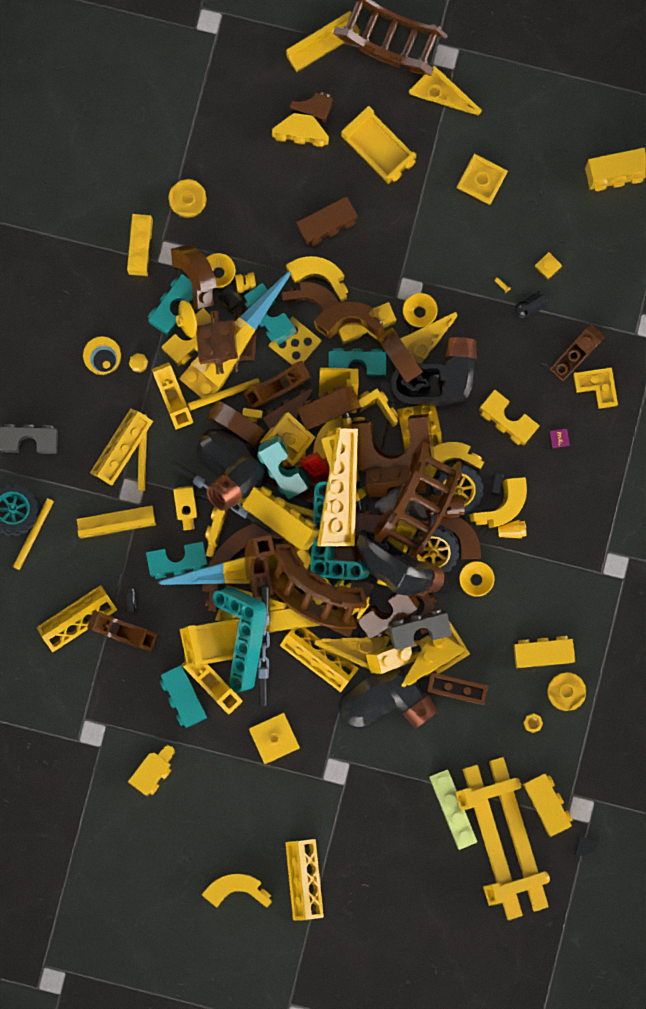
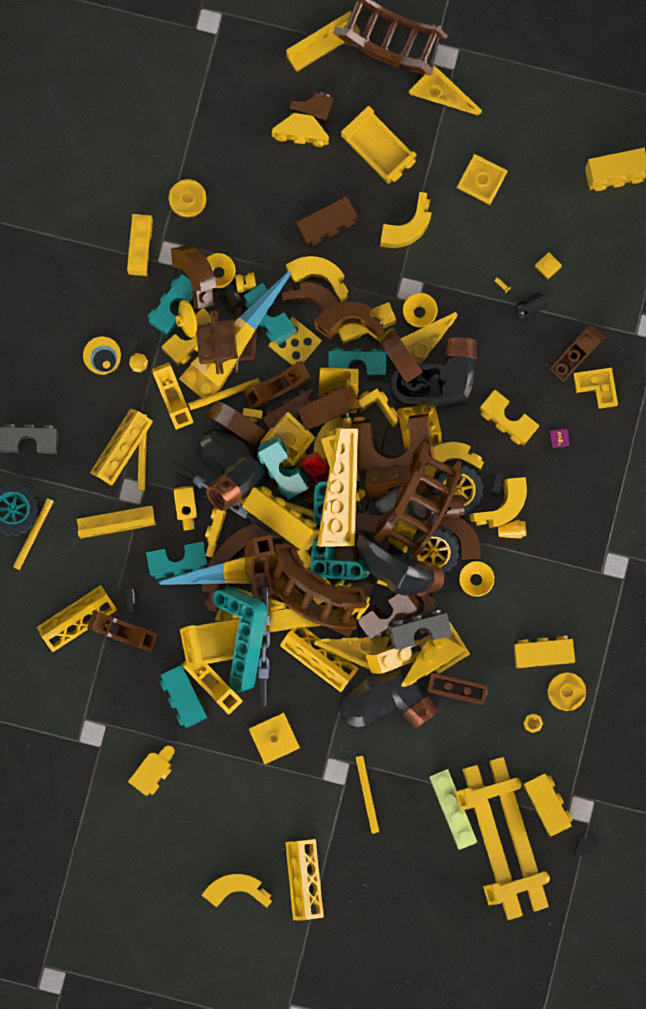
(367, 794): none -> yellow bar
(406, 234): none -> yellow arch

